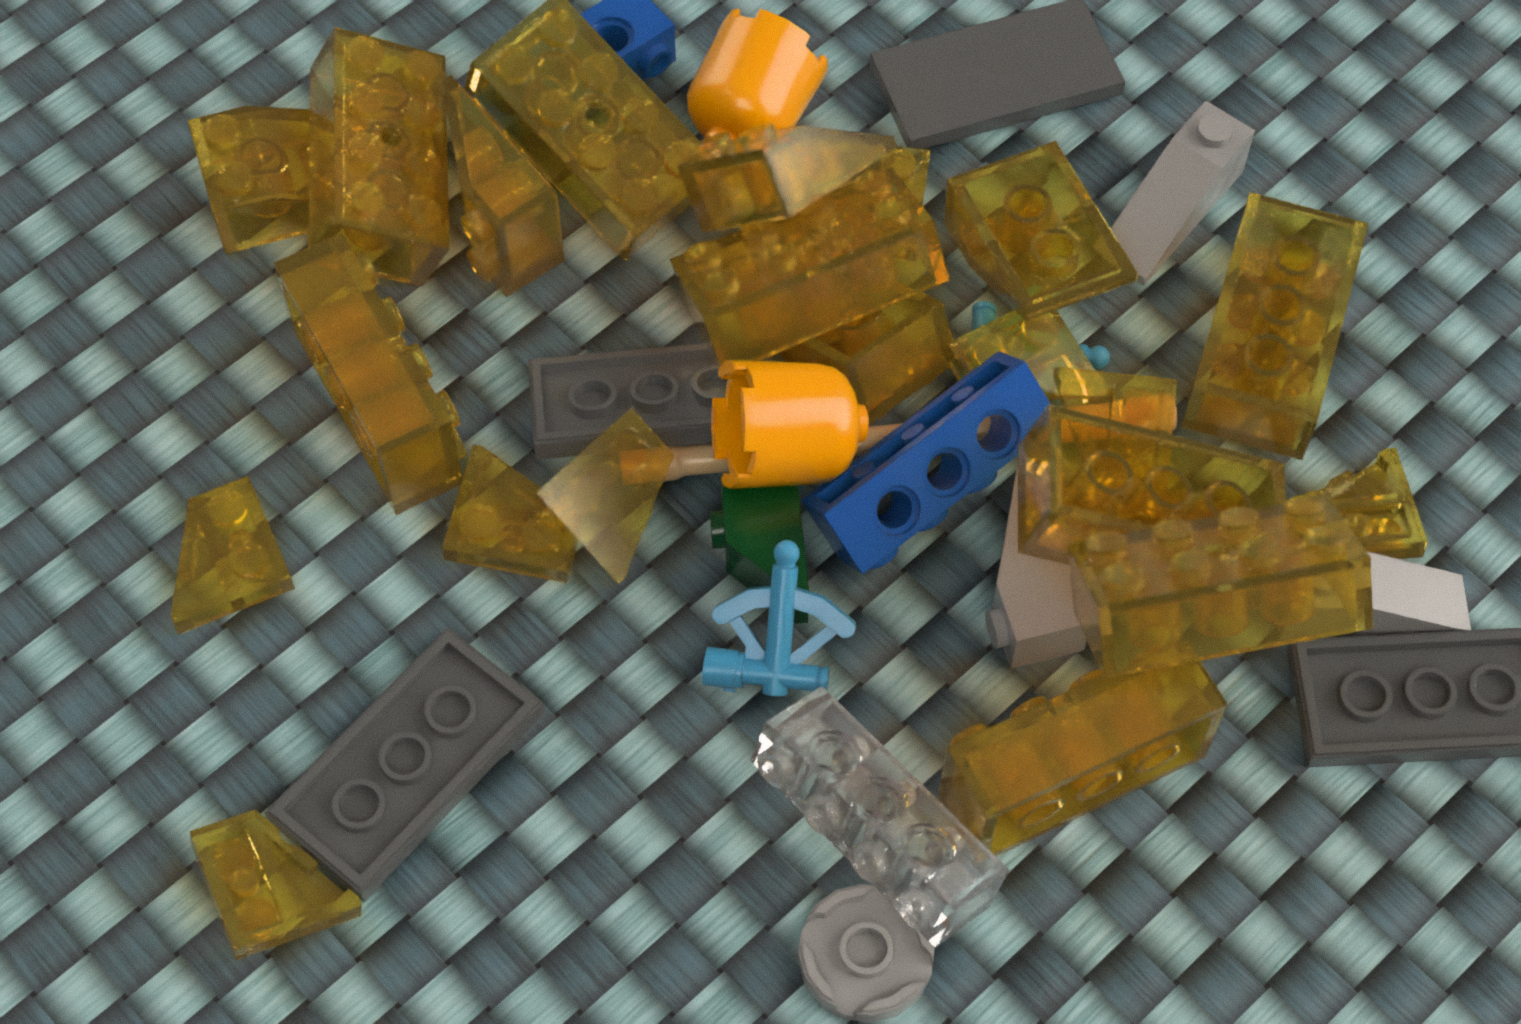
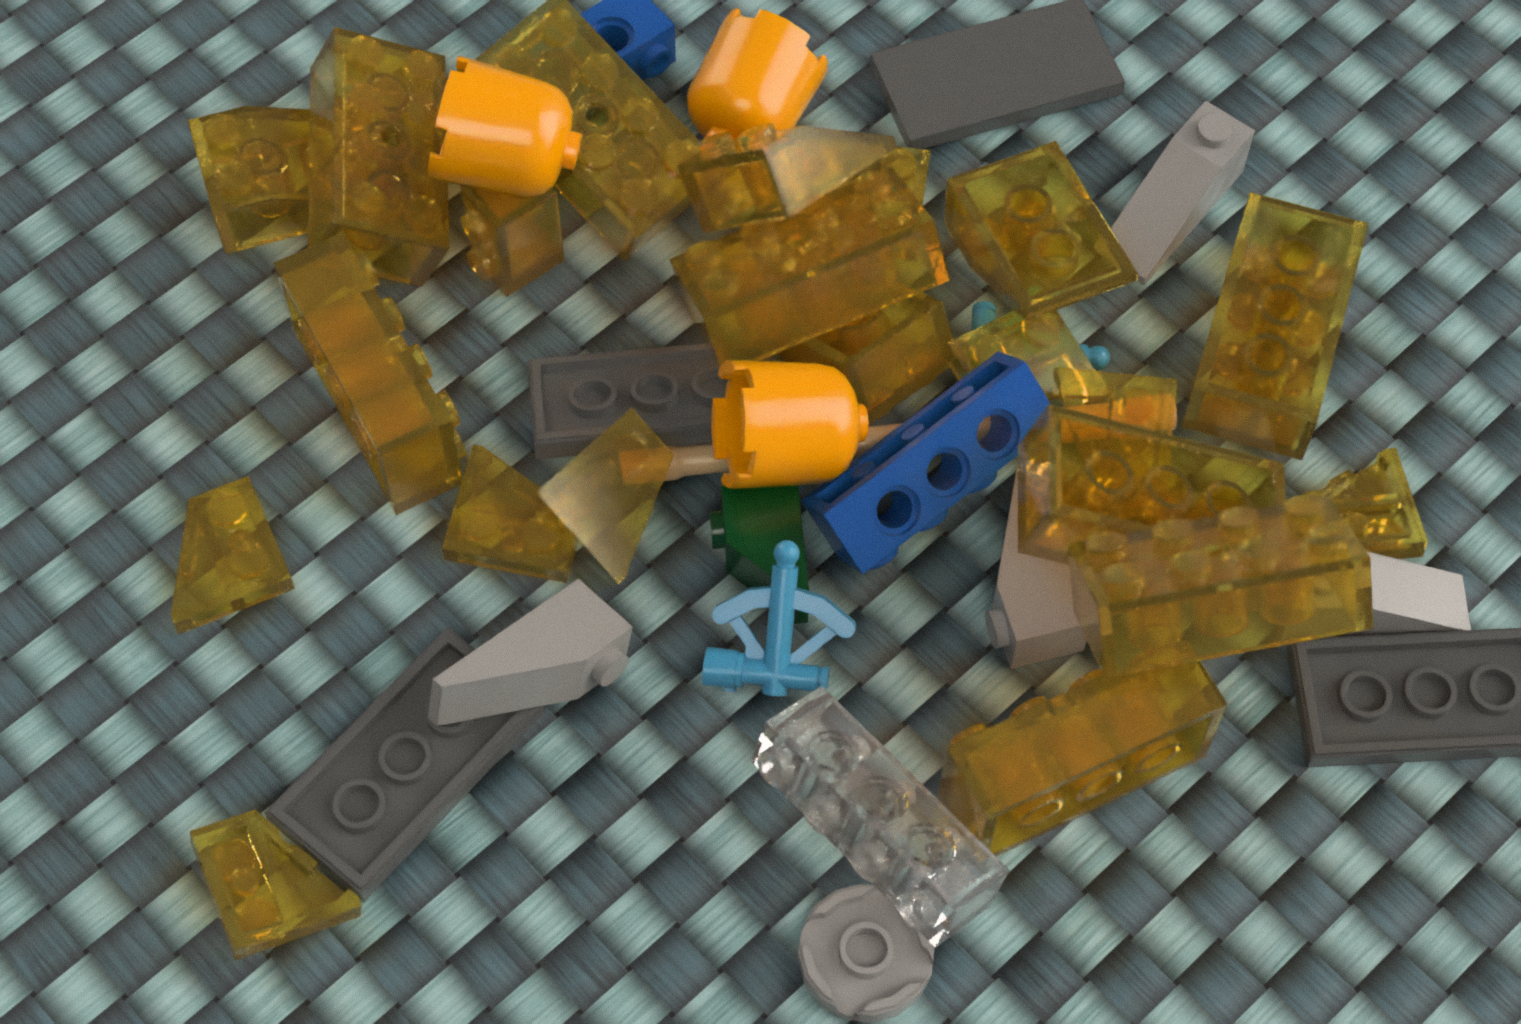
(503, 131): none -> light orange cylinder
(536, 661): none -> light grey slope

